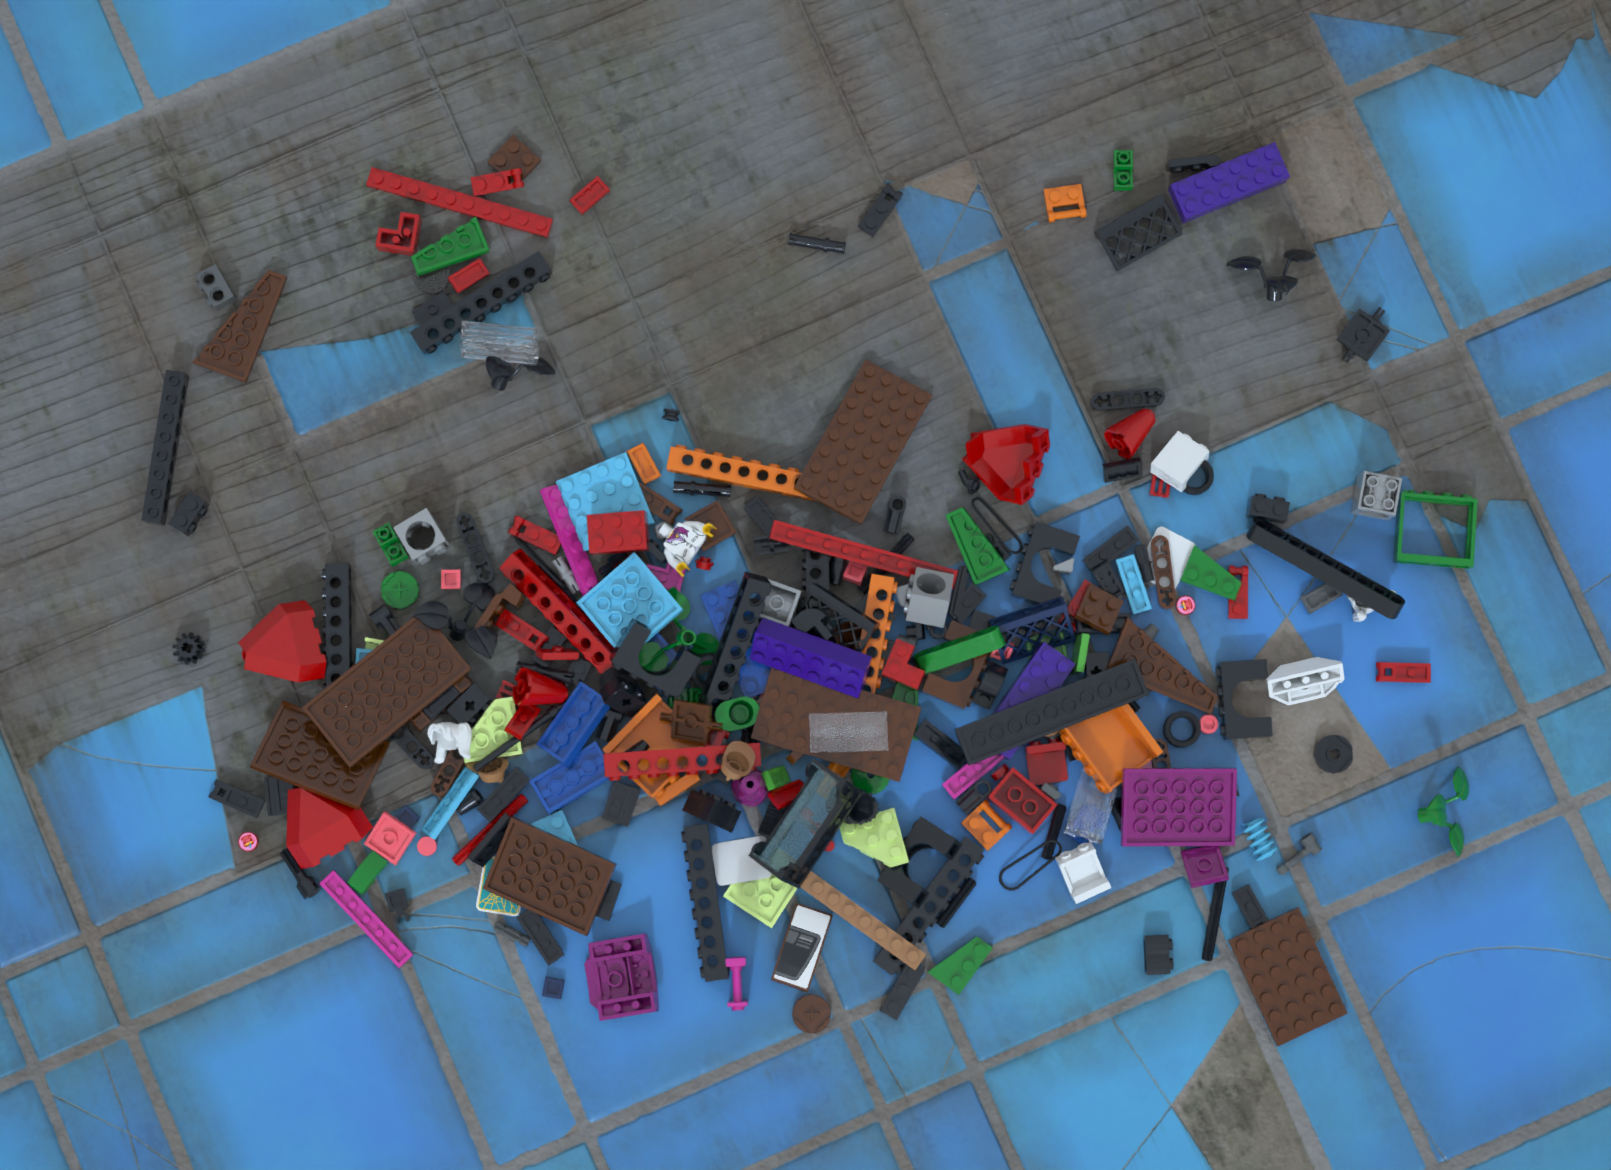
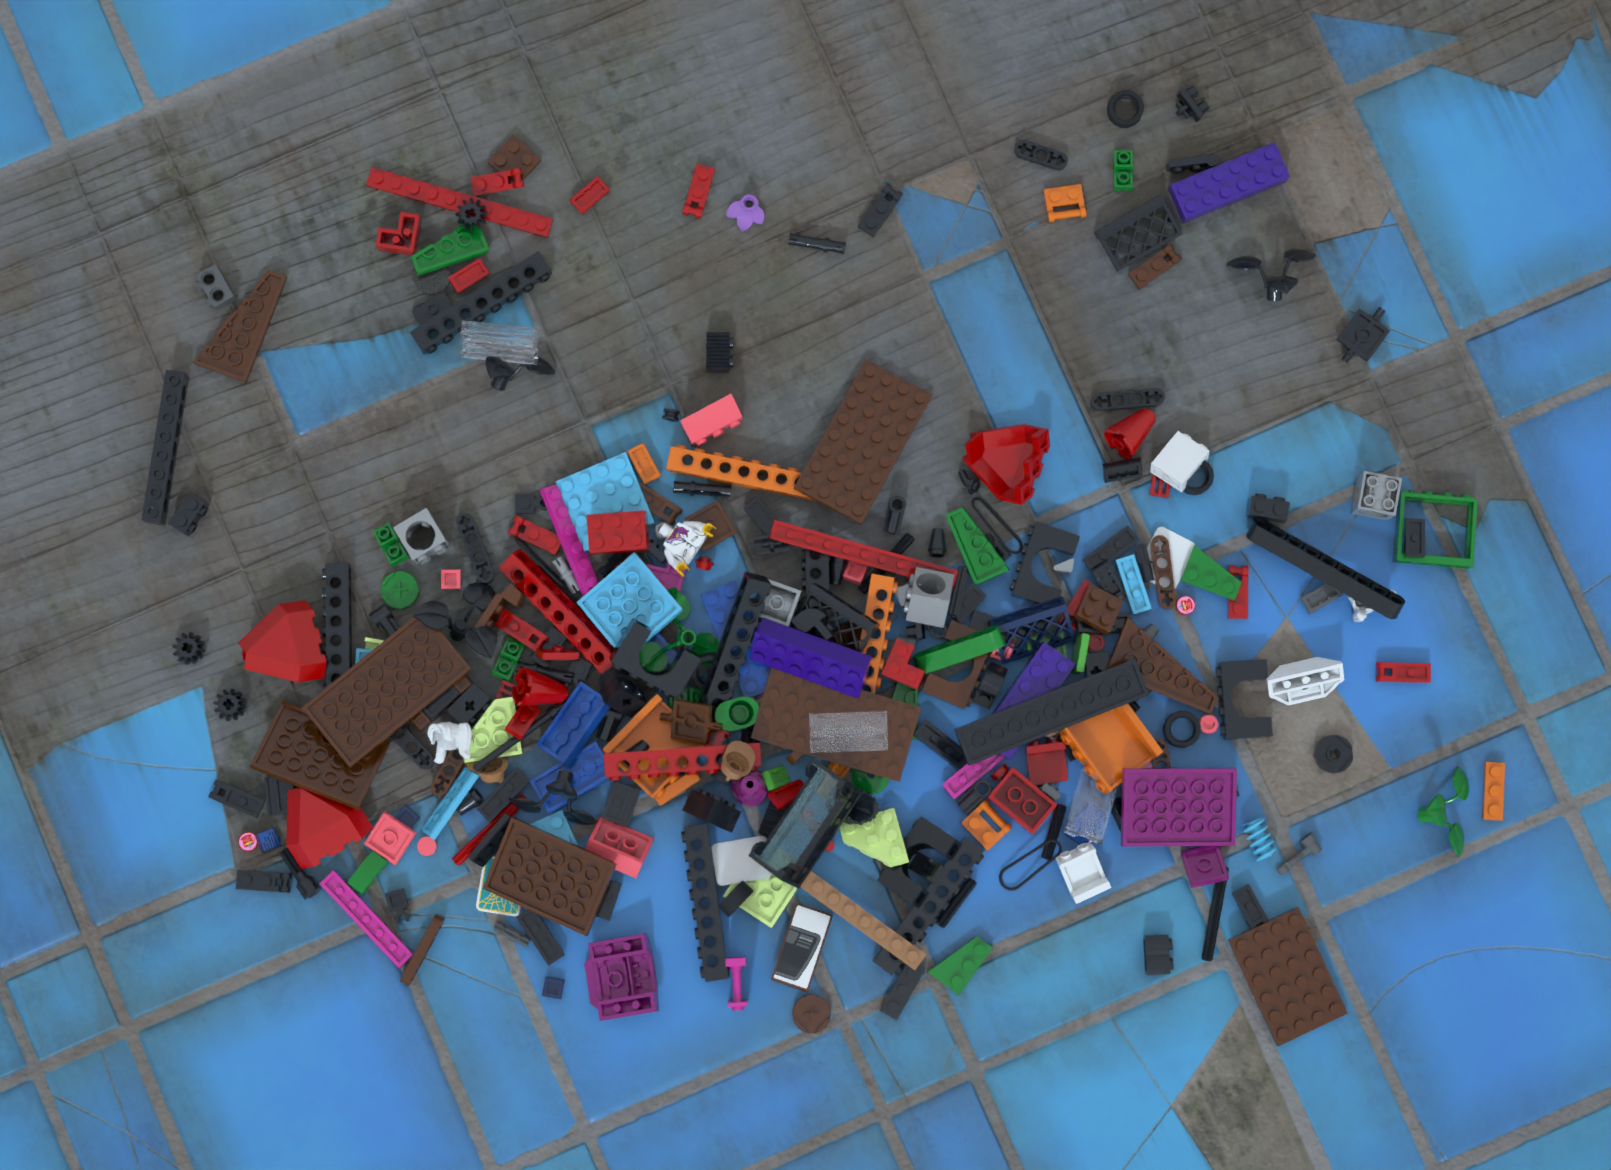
(225, 711): none -> black gear
(262, 881): none -> black plate
(267, 840): none -> tile
(422, 950): none -> reddish brown beam
(470, 208): none -> black gear
(508, 659): none -> green slope
(527, 503): none -> black plate
(563, 788): none -> black plant
(620, 846): none -> coral slope
(699, 190): none -> red plate
(711, 420): none -> coral slope
(718, 352): none -> black brick
(735, 898): none -> black tyre
(744, 214): none -> medium lavender plate
(926, 867): none -> black plate
(937, 543): none -> black cone
(1026, 156): none -> black beam
(1096, 643): none -> red plate
(1126, 94): none -> black tyre
(1154, 267): none -> reddish brown plate
(1189, 106): none -> black hips
(1414, 538): none -> black plate
(1493, 791): none -> orange plate

